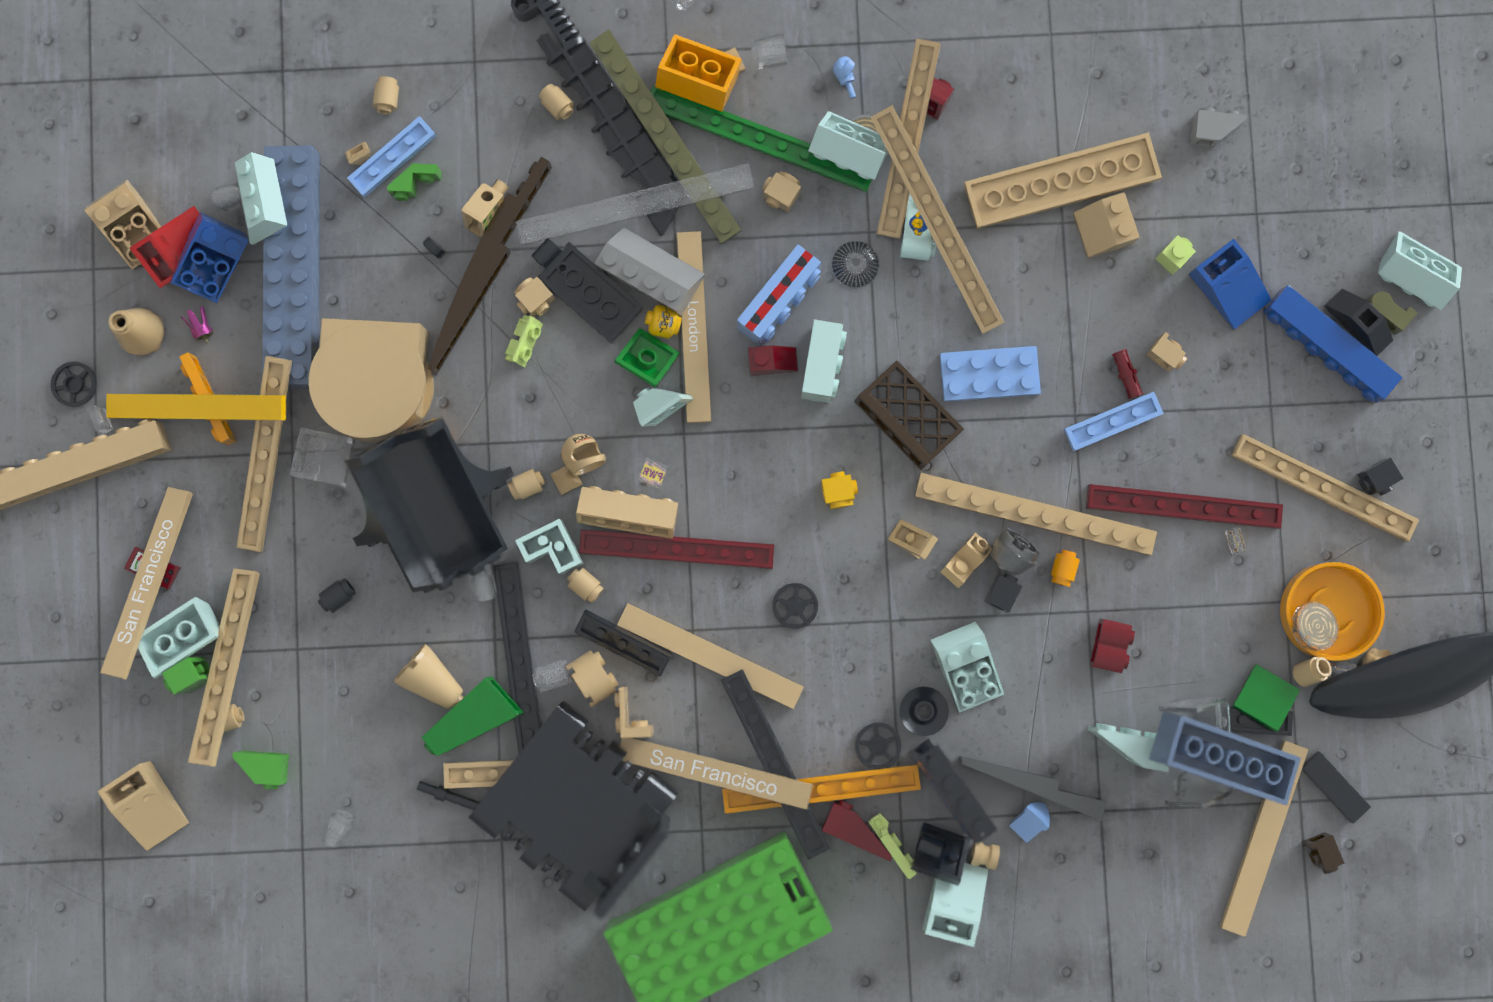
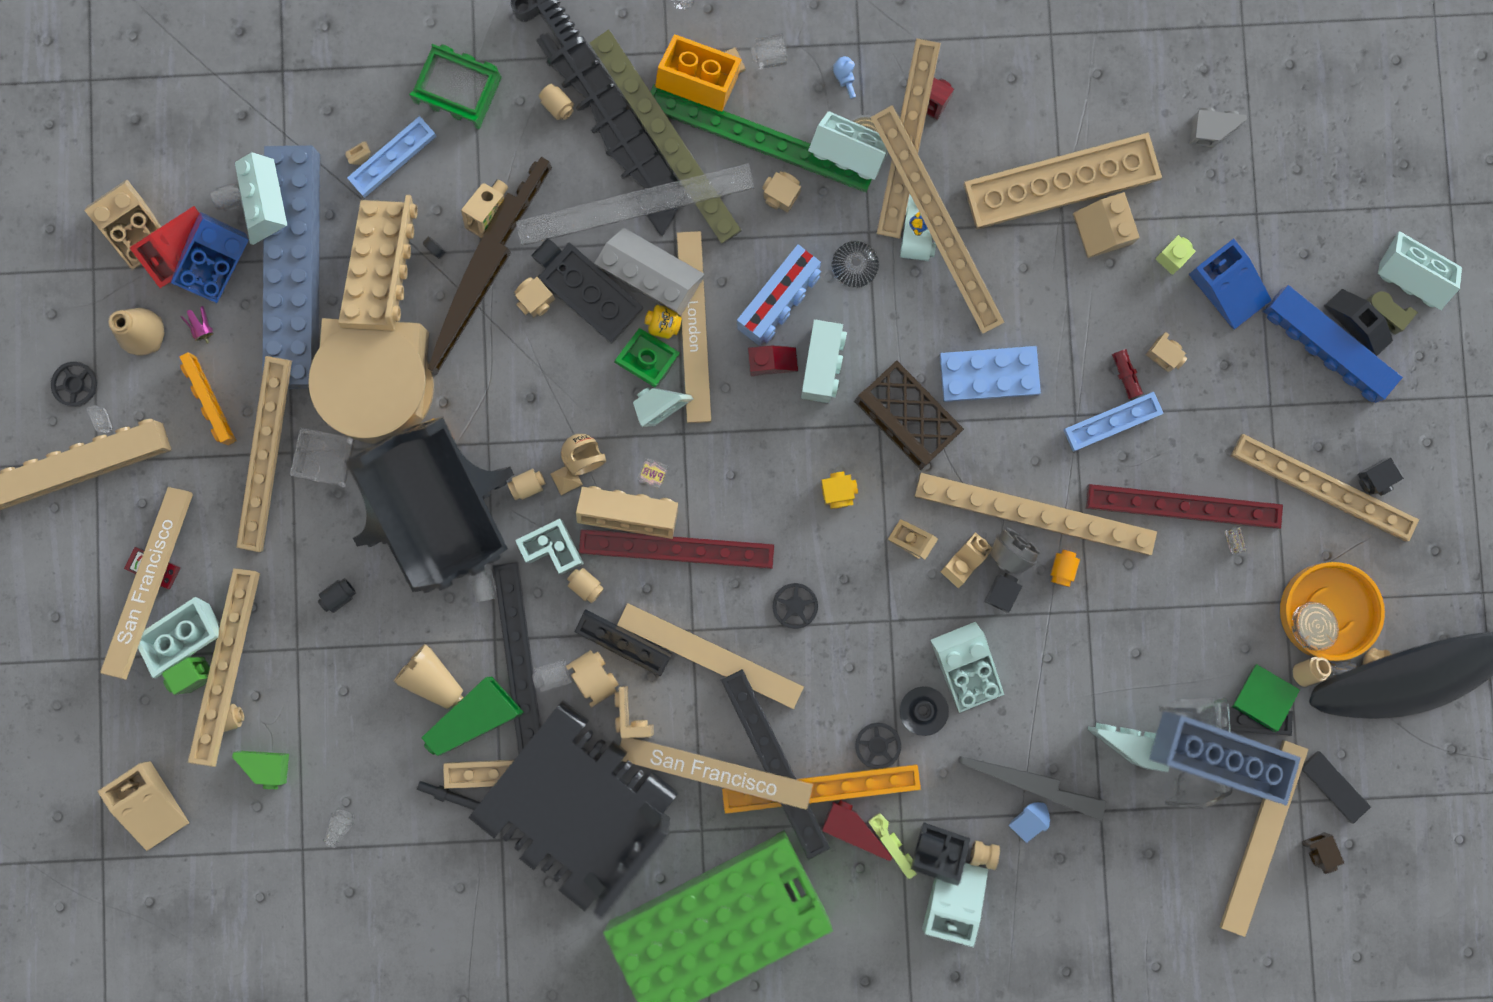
(196, 406): yellow tile -> none
(378, 265): none -> tan bracket
(385, 95): tan brick -> none
(406, 183): bright green slope -> none
(456, 84): none -> window
(528, 330): yellowish green hinge -> none
(953, 791): black panel -> none
(1111, 646): dark red brick -> none

